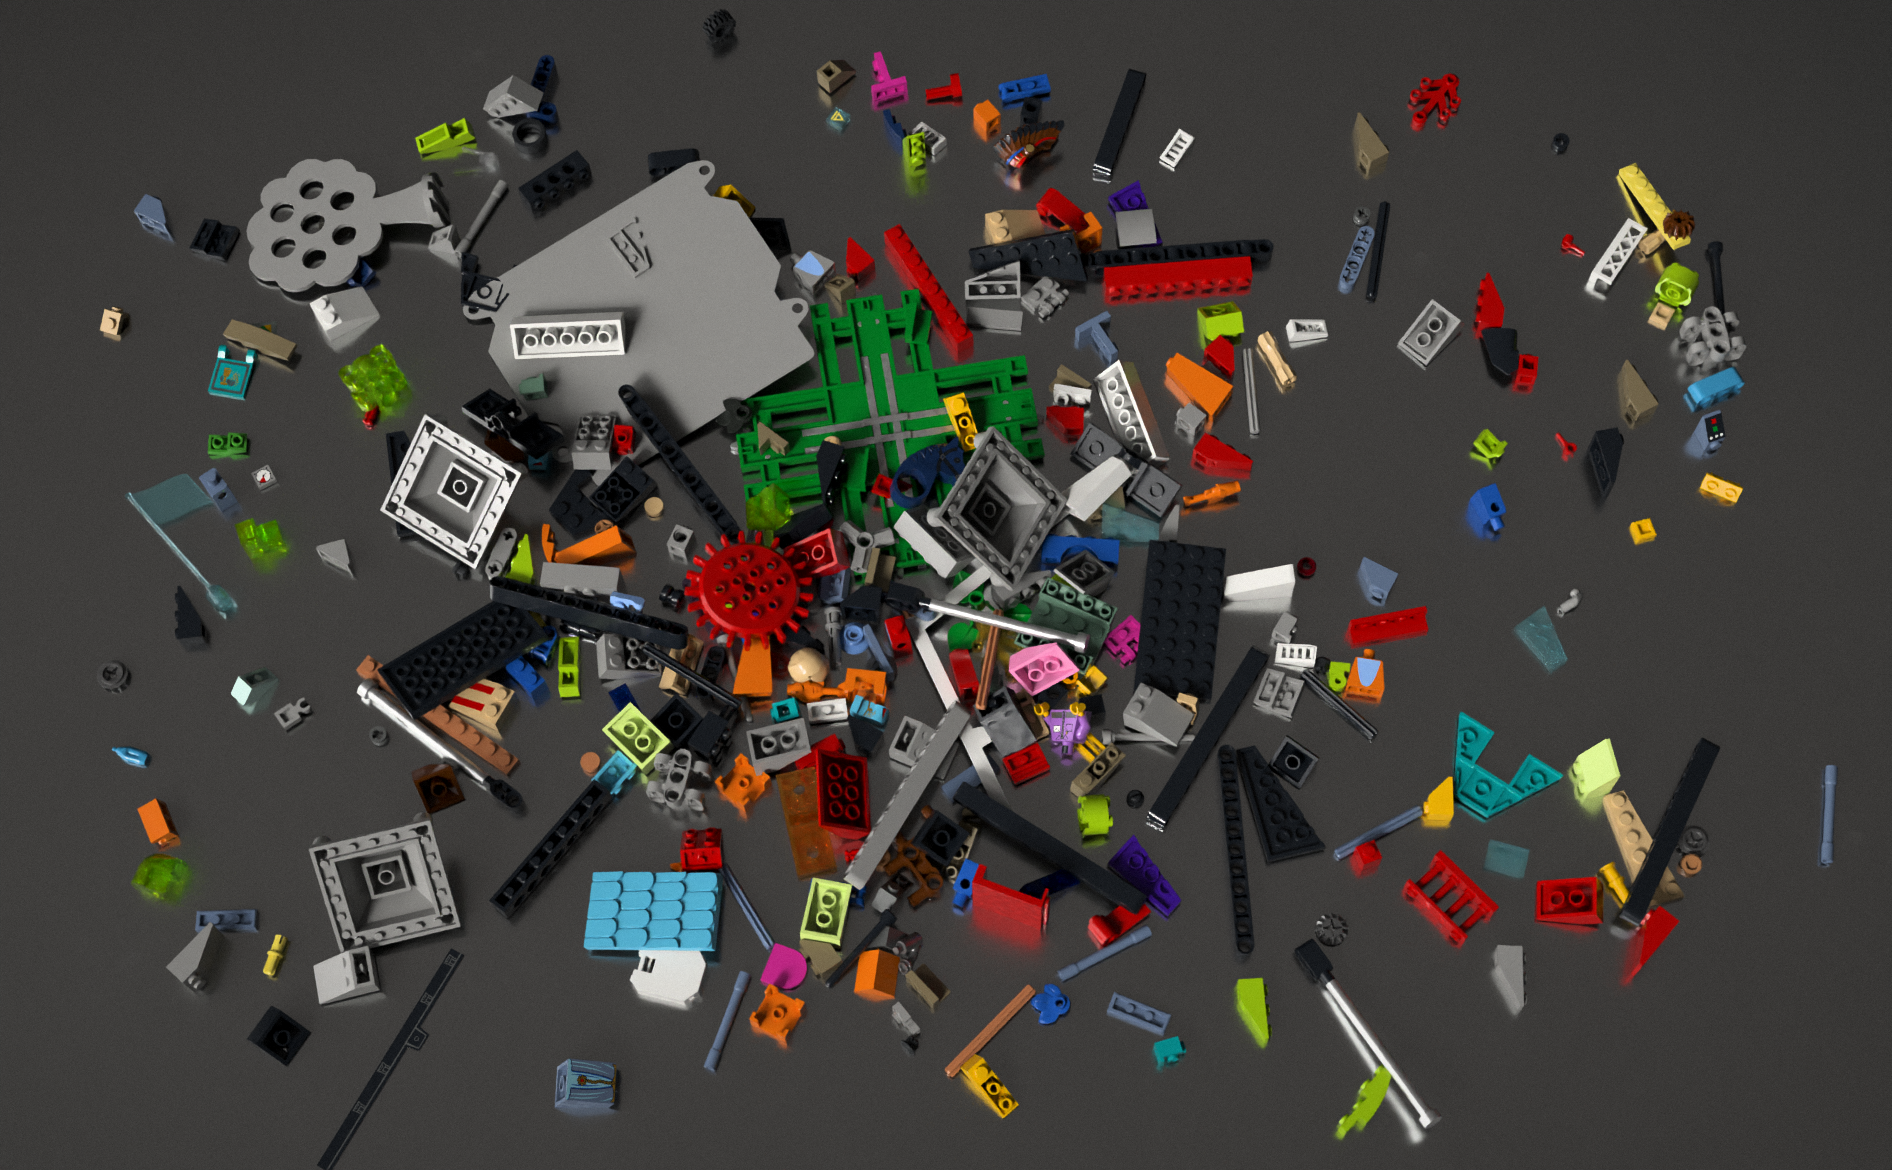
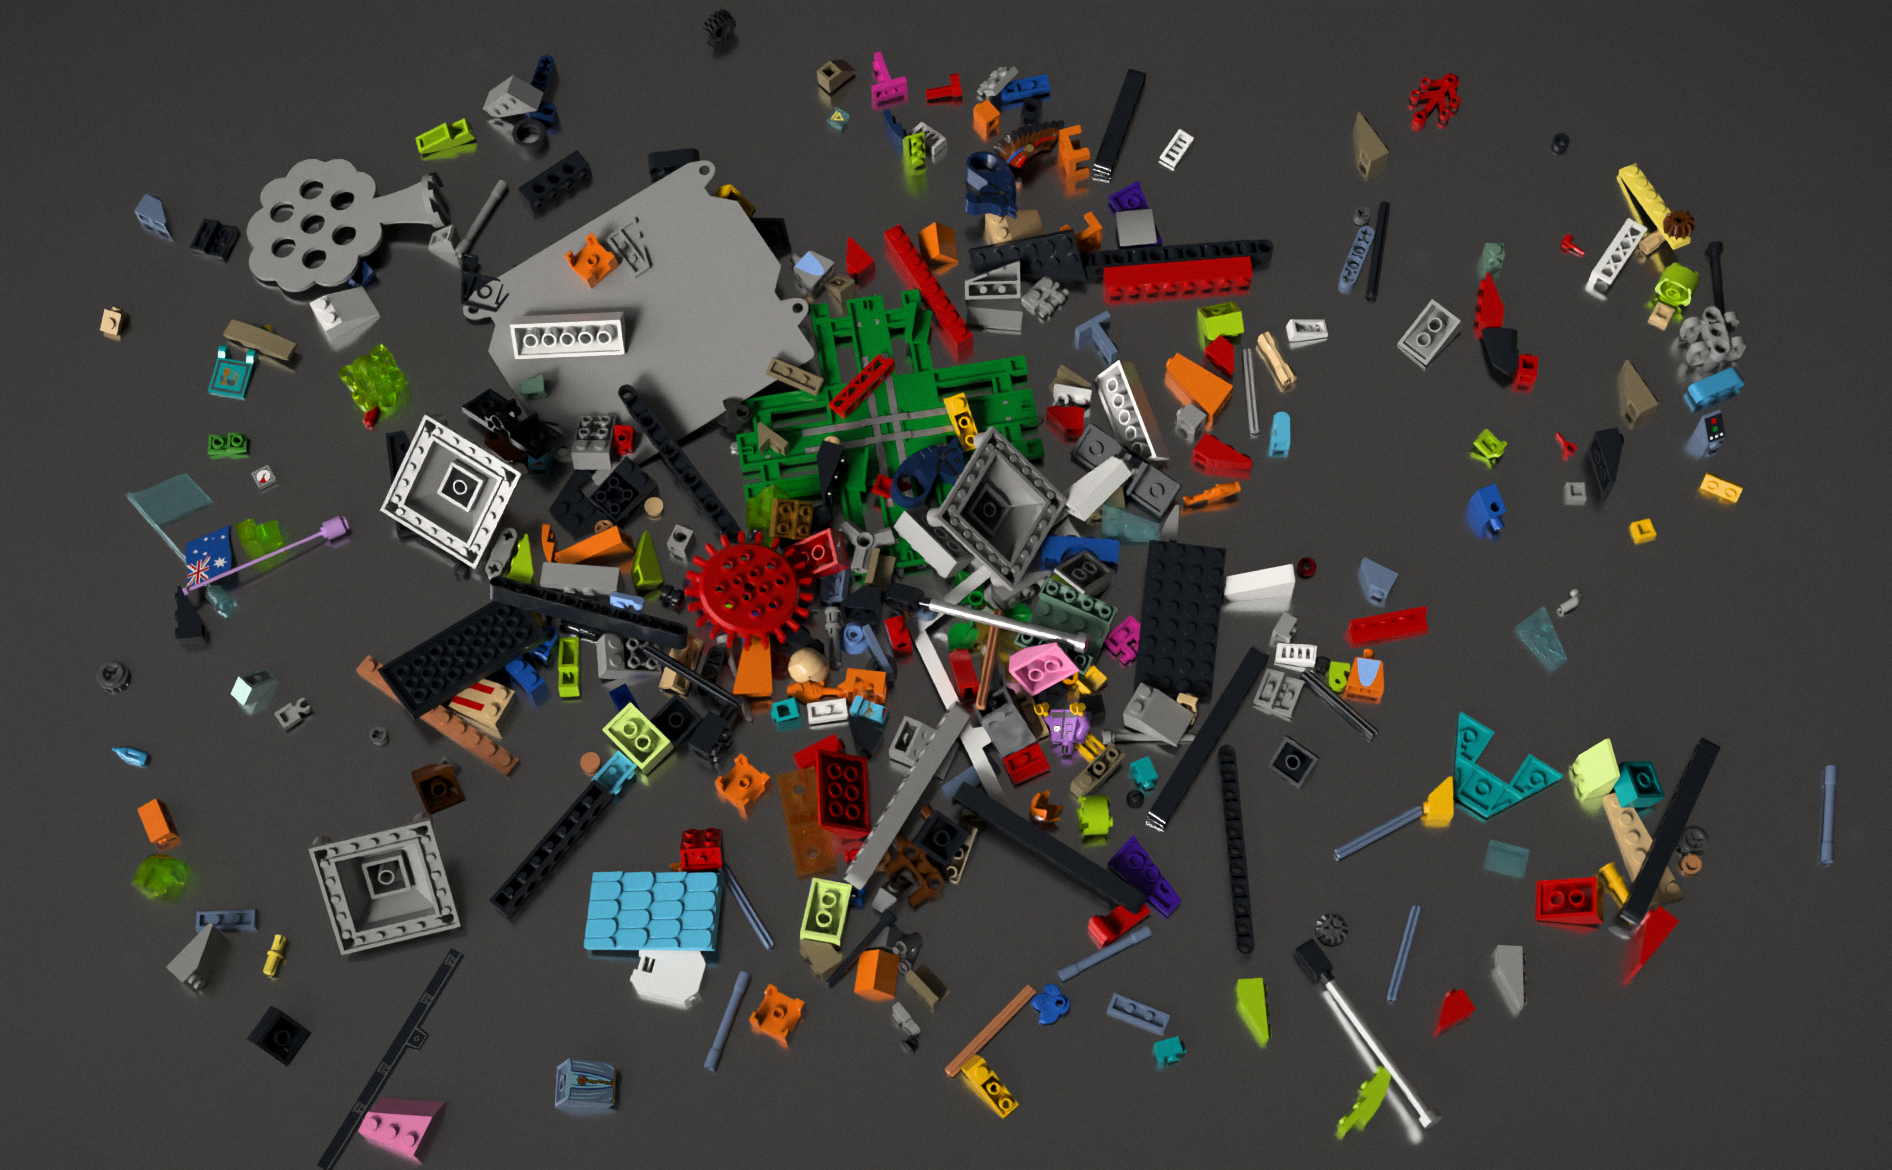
(211, 555): none -> flag
(215, 486): sand blue torso -> none
(337, 553): light grey slope -> none
(346, 975): light grey slope -> none
(368, 689): flat silver piece -> none
(402, 1124): none -> bright pink wedge
(488, 160): clear plant -> none
(592, 262): none -> orange panel
(645, 565): none -> lime slope
(664, 792): light grey piece -> none
(778, 745): light grey slope -> none
(784, 968): dark pink tile -> none
(791, 518): none -> pearl gold slope
(794, 376): none -> dark tan tile
(808, 298): none -> dark tan bush
(863, 389): none -> red fence
(937, 244): none -> orange slope
(965, 876): blue torso -> none
(996, 189): none -> dark blue animal
(997, 81): none -> light grey plate
(1009, 901): red panel -> none
(1042, 811): none -> orange piece
(1055, 203): red door -> none
(1056, 883): slope -> none
(1072, 153): none -> orange panel
(1144, 772): none -> teal brick
(1277, 816): black wing -> none
(1281, 425): none -> medium azure leg
(1367, 855): red brick -> none
(1404, 953): none -> sand blue axle
(1454, 1009): none -> red slope
(1456, 877): red fence -> none
(1493, 256): none -> sand green brick
(1575, 492): none -> light grey tile
(1638, 785): none -> teal brick

